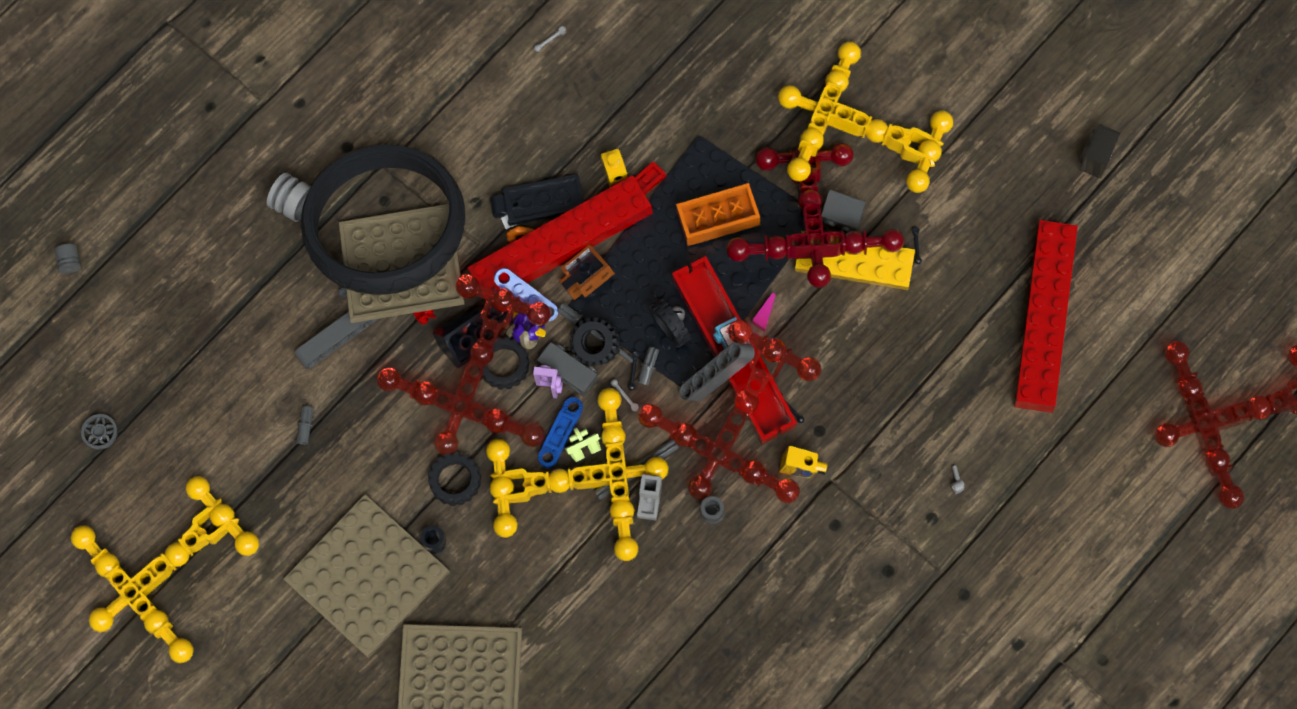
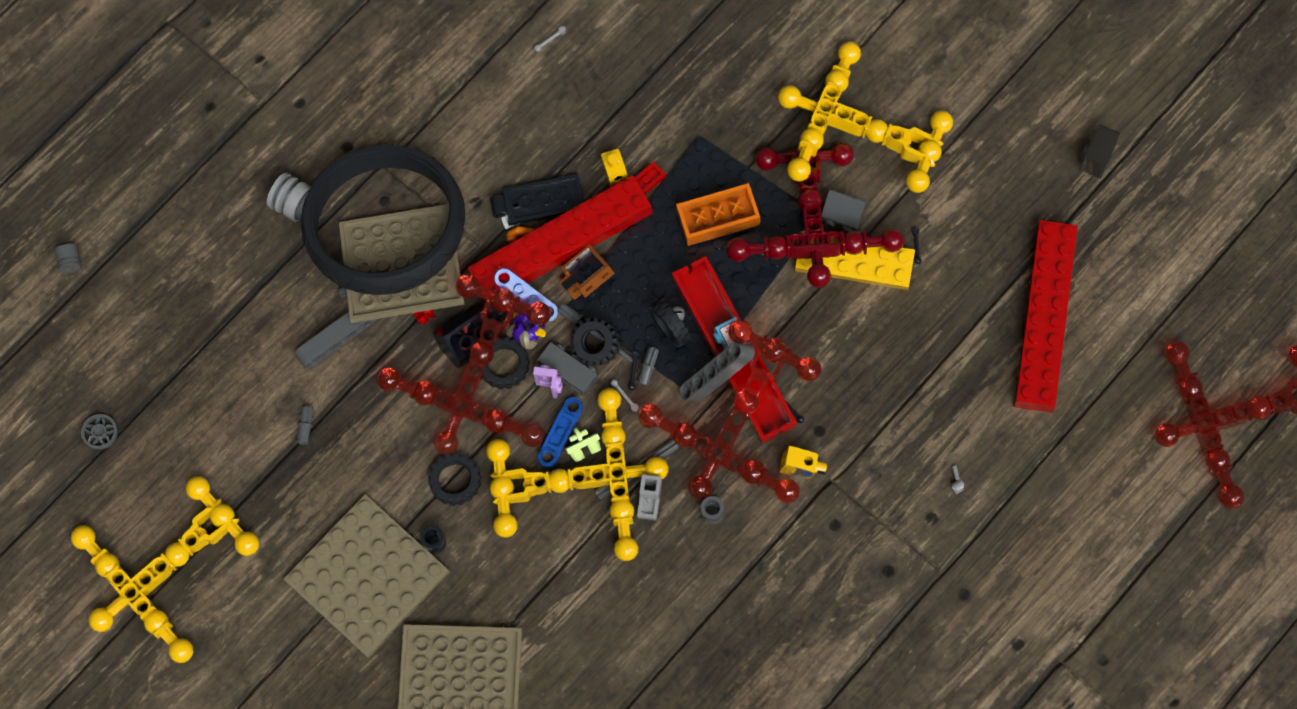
(762, 317): dark pink piece -> none

